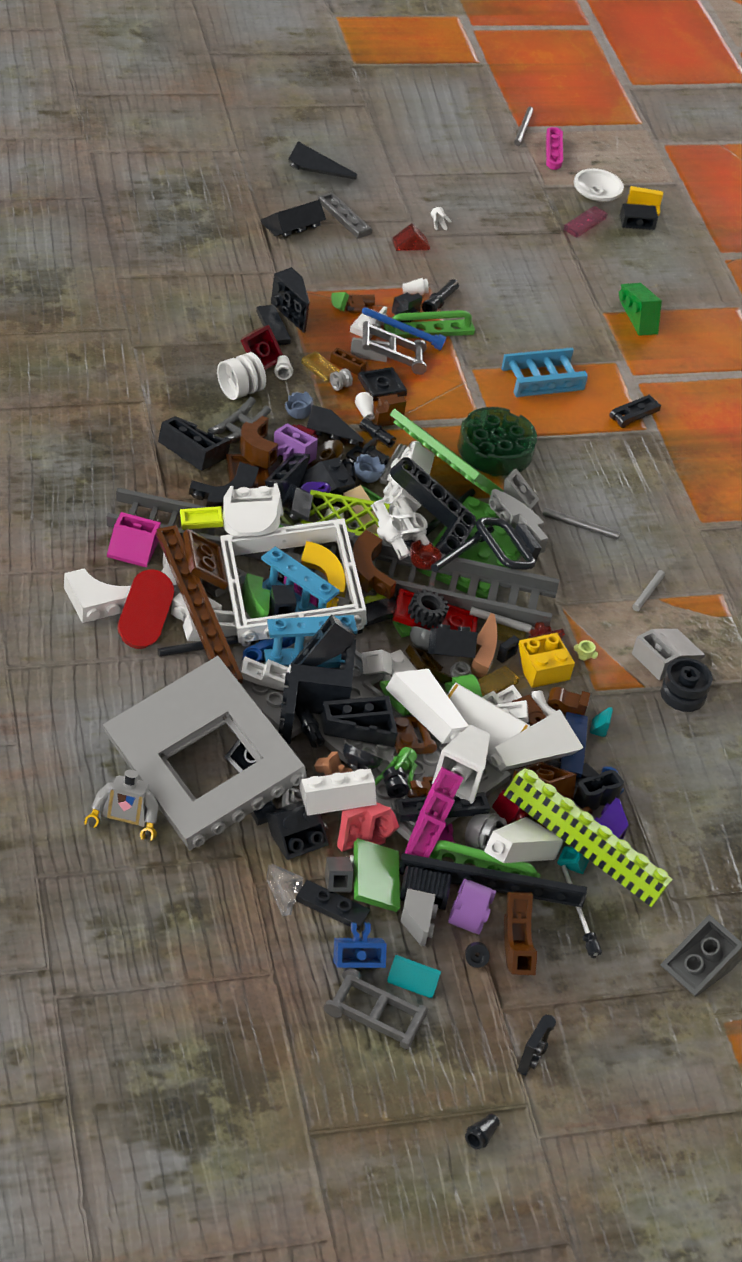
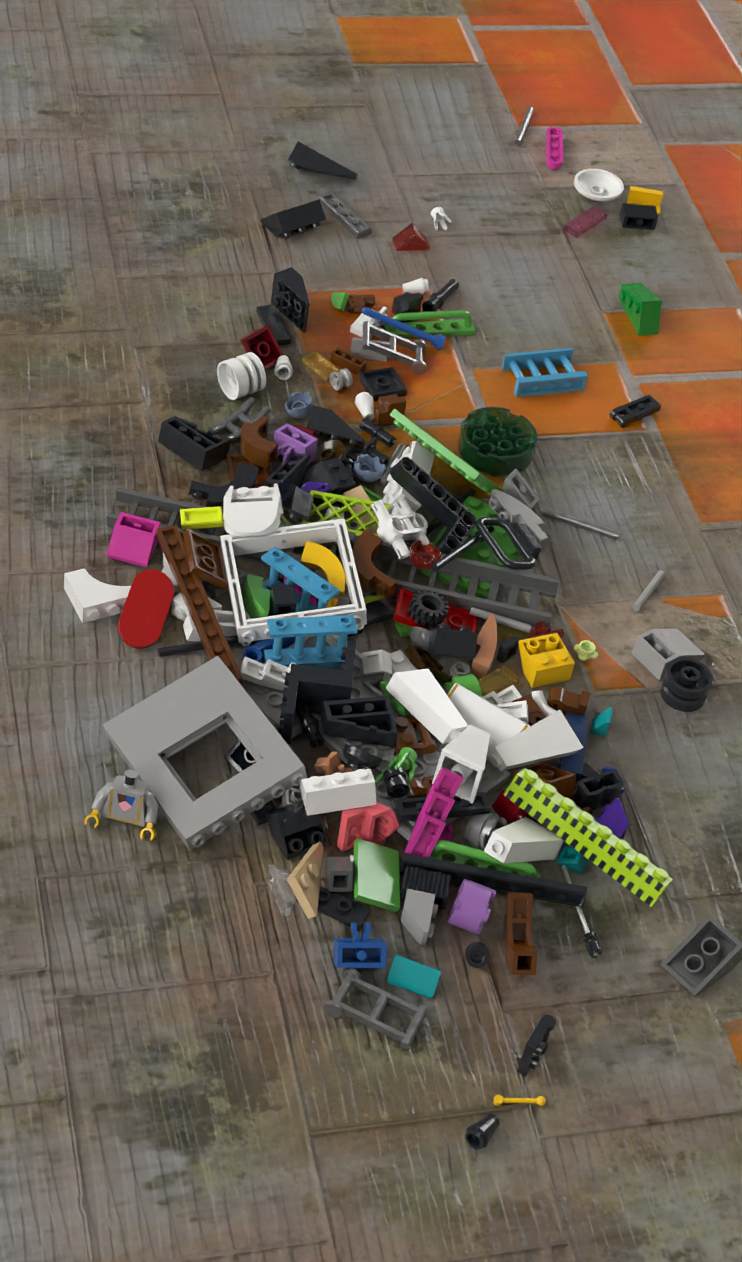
(306, 880): none -> tan wing
(327, 643): black slope -> none
(499, 1100): none -> yellow hinge

